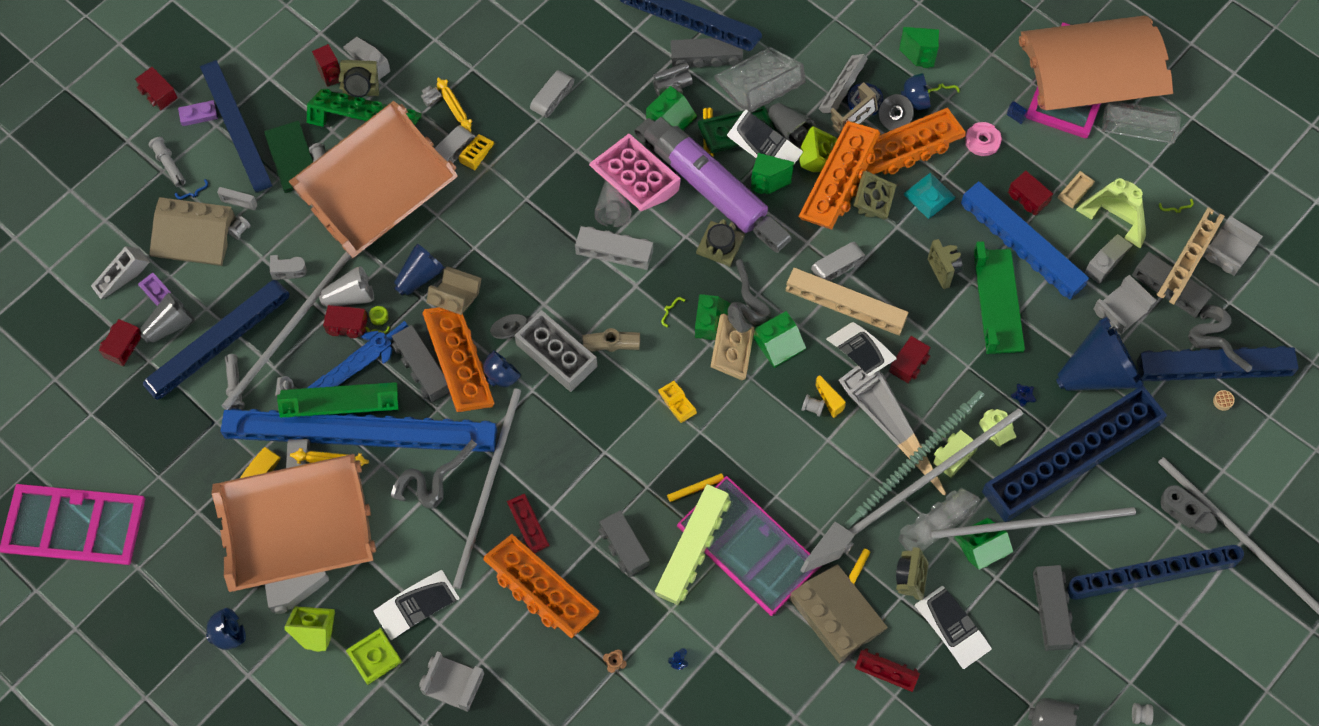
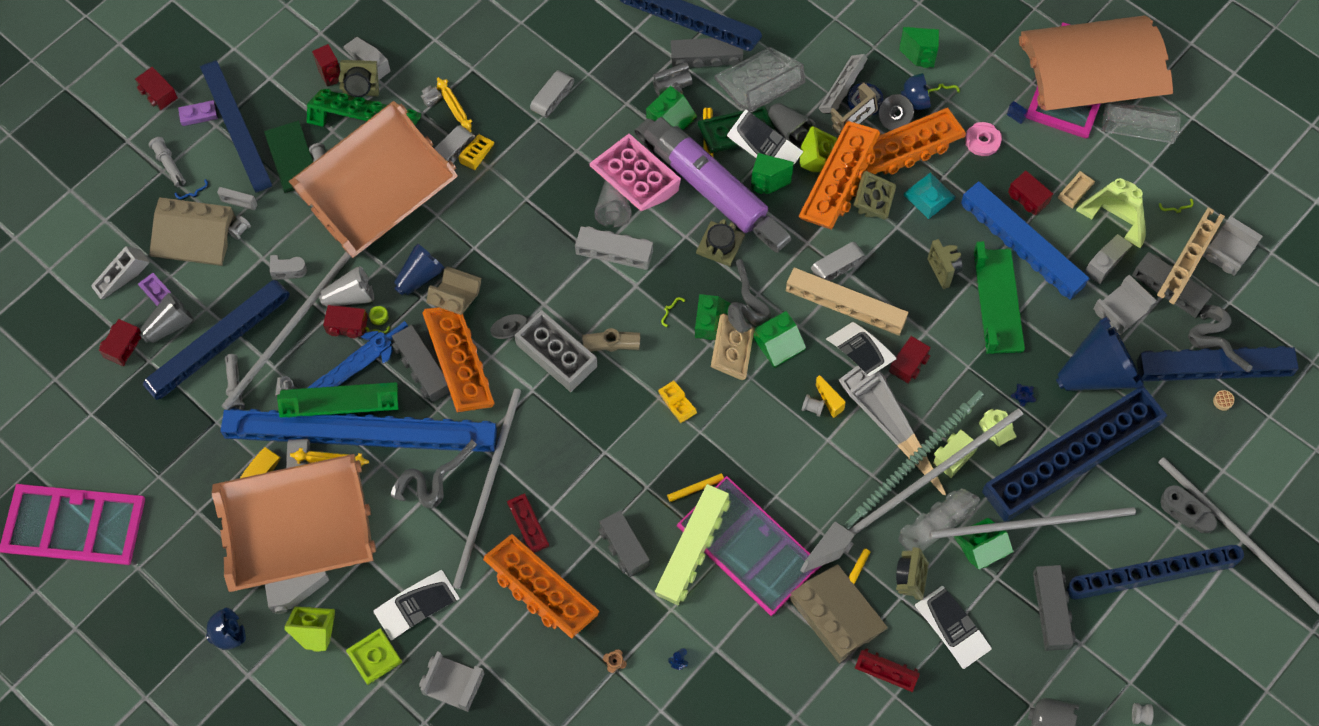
(499, 371): dark blue cylinder -> none

